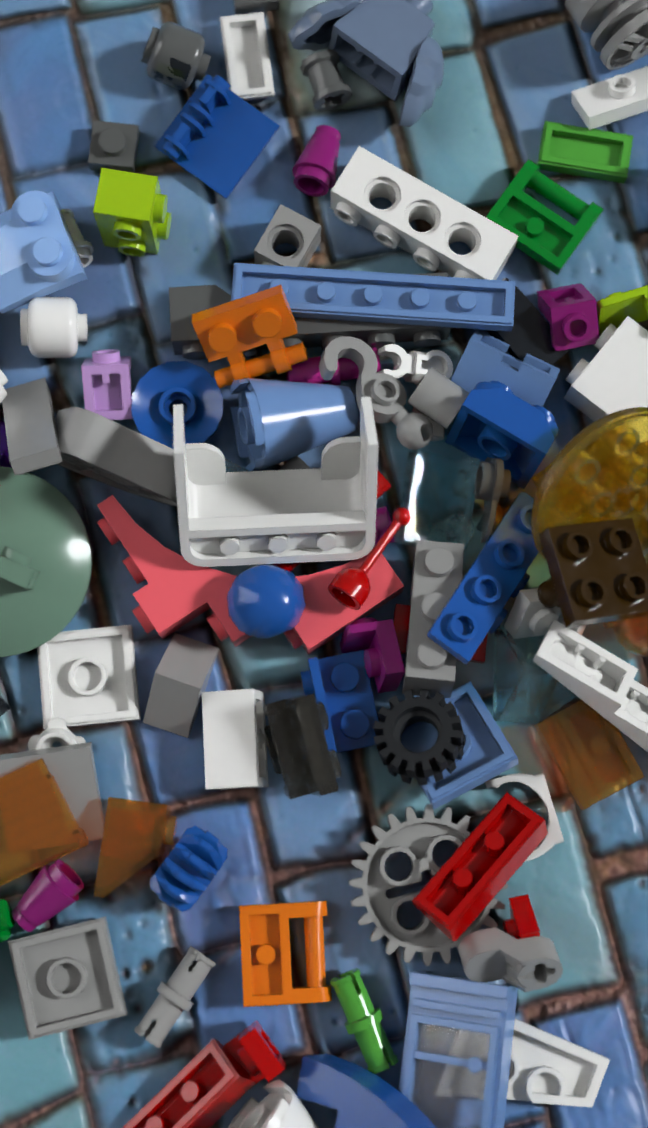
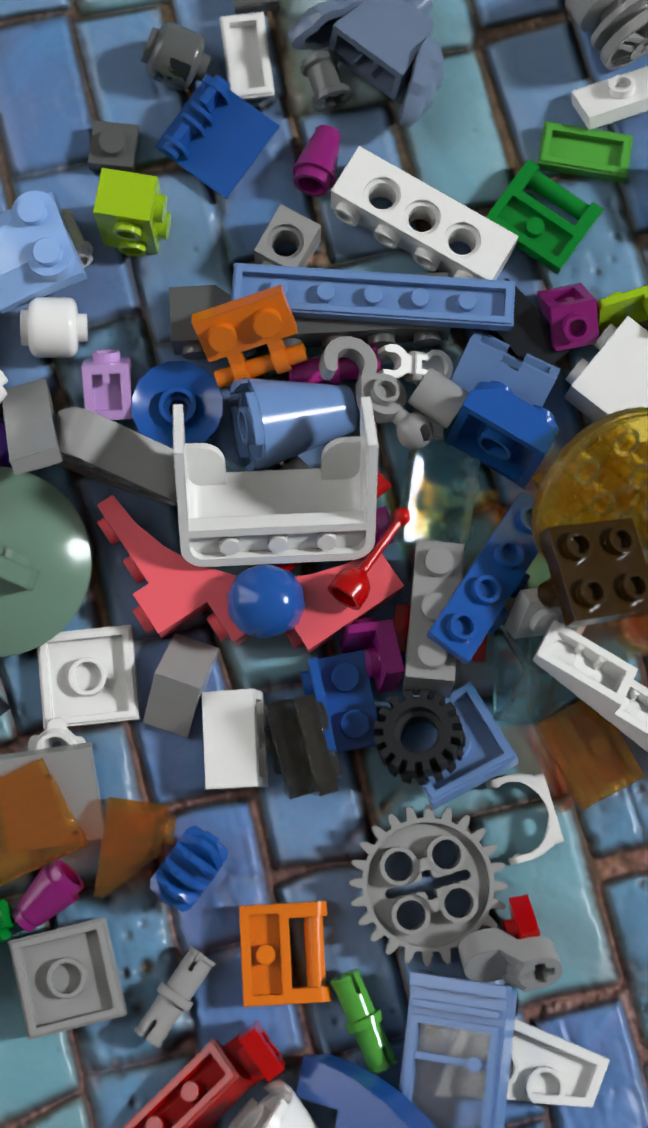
(481, 866): red slope -> none
(490, 484): dark grey plate -> none

